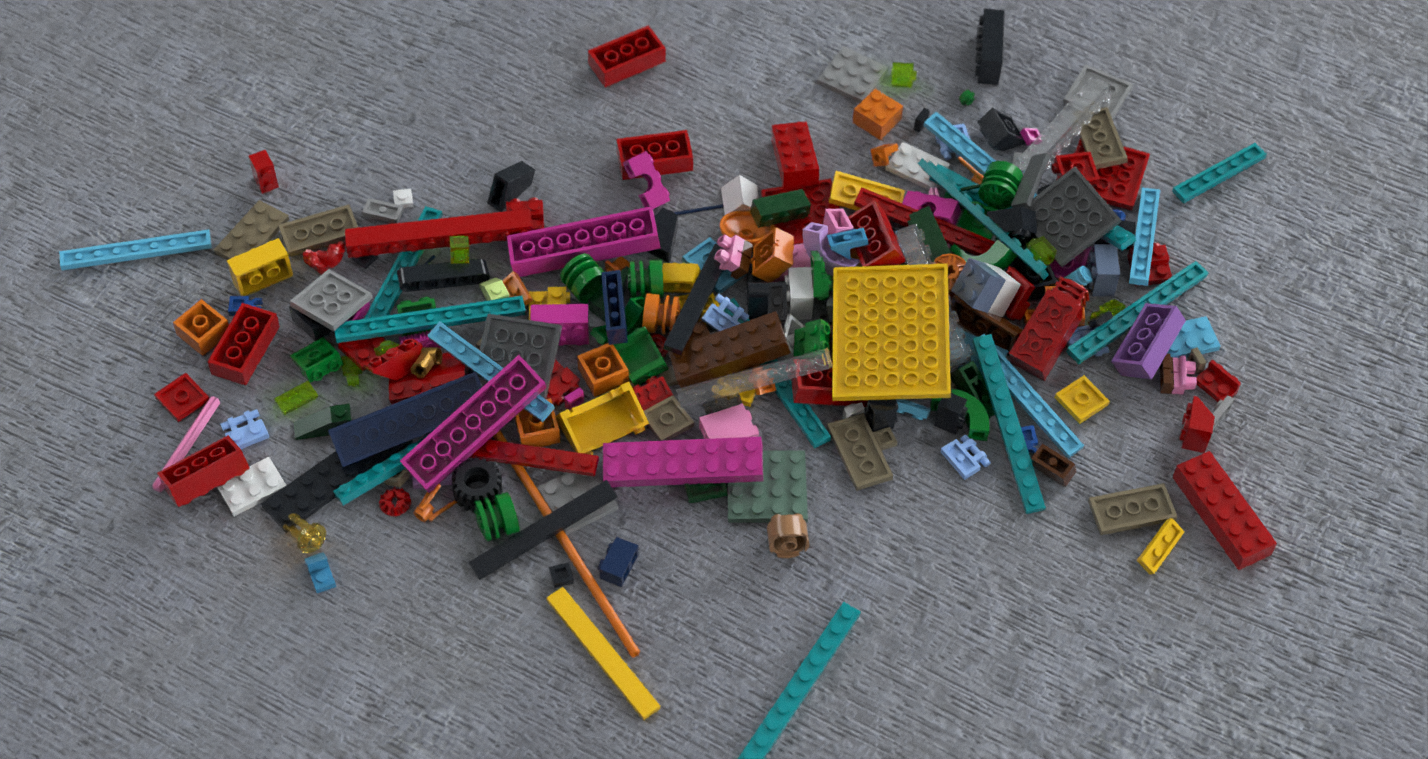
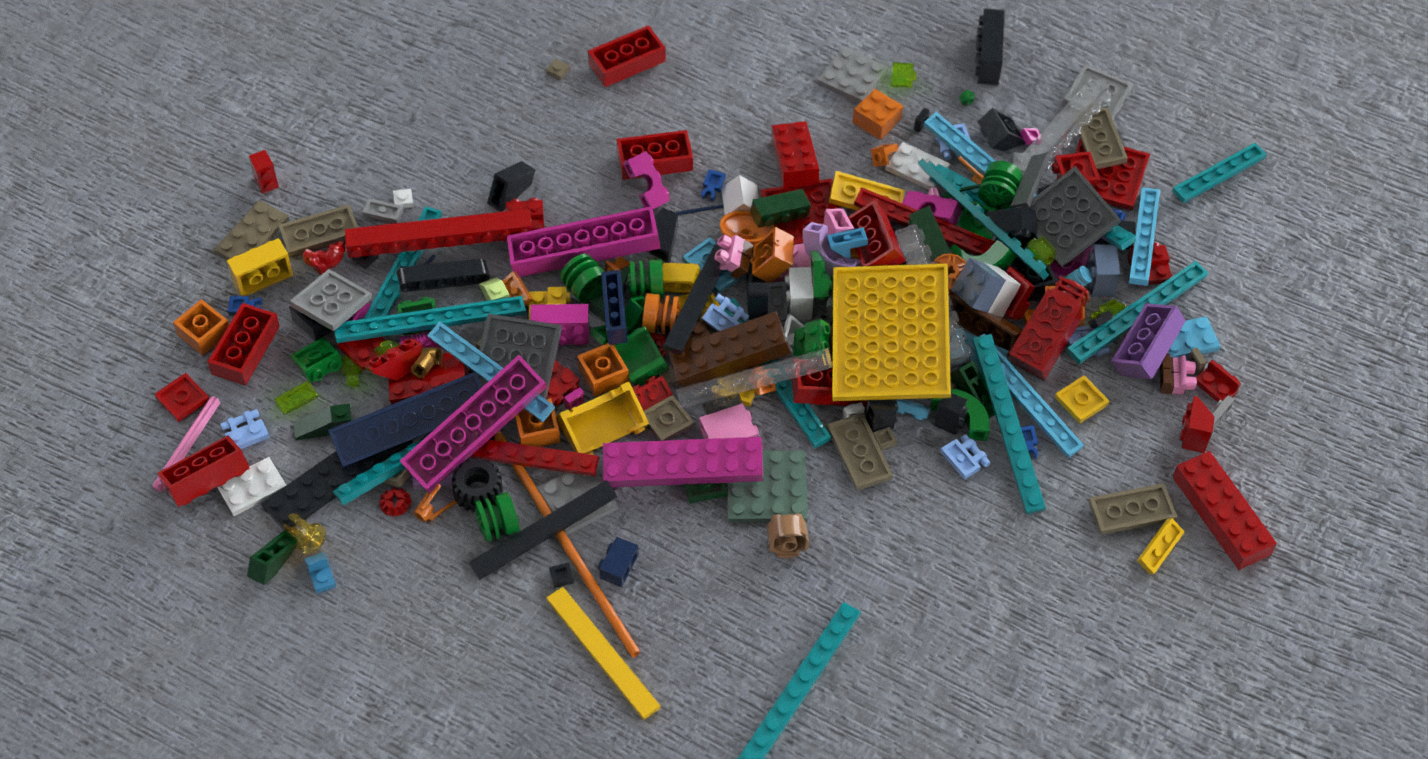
(135, 249): medium azure plate -> none
(271, 558): none -> dark green slope
(459, 249): clear neon green brick -> none
(558, 69): none -> dark tan plate
(713, 182): none -> blue plate
(1053, 465): reddish brown brick -> none

